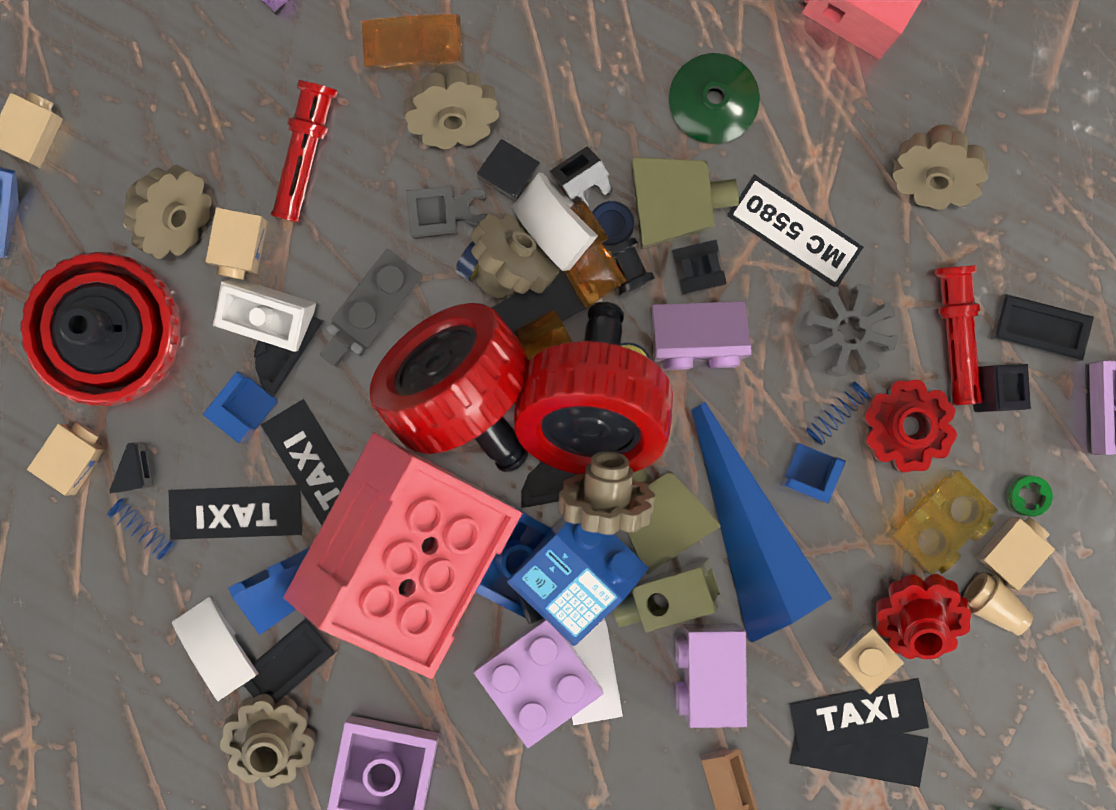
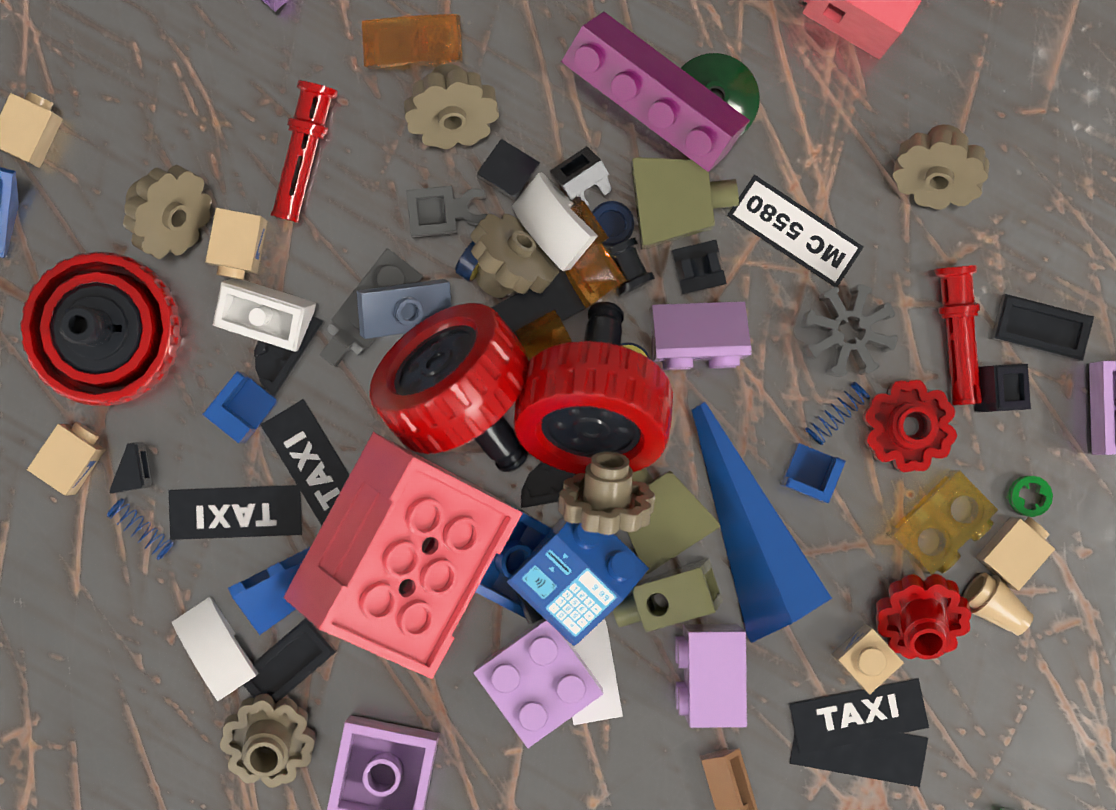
(400, 307): none -> sand blue plate
(655, 90): none -> magenta brick

